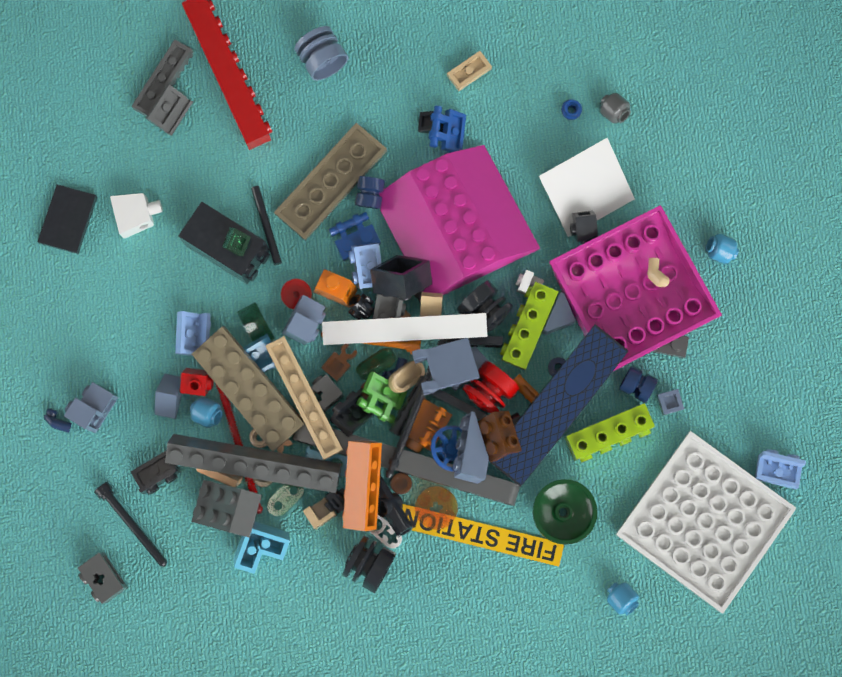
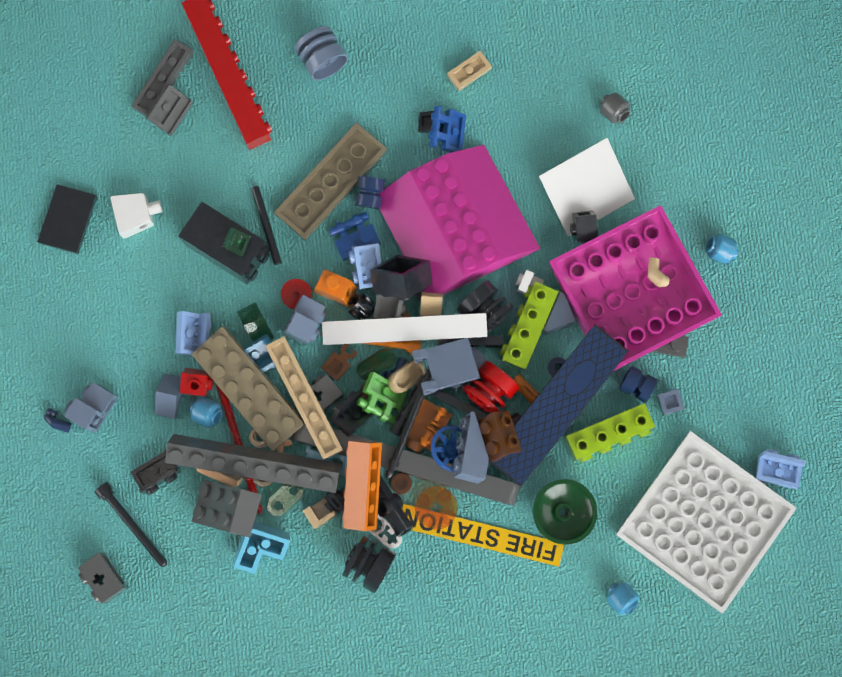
(571, 104): blue plate -> none

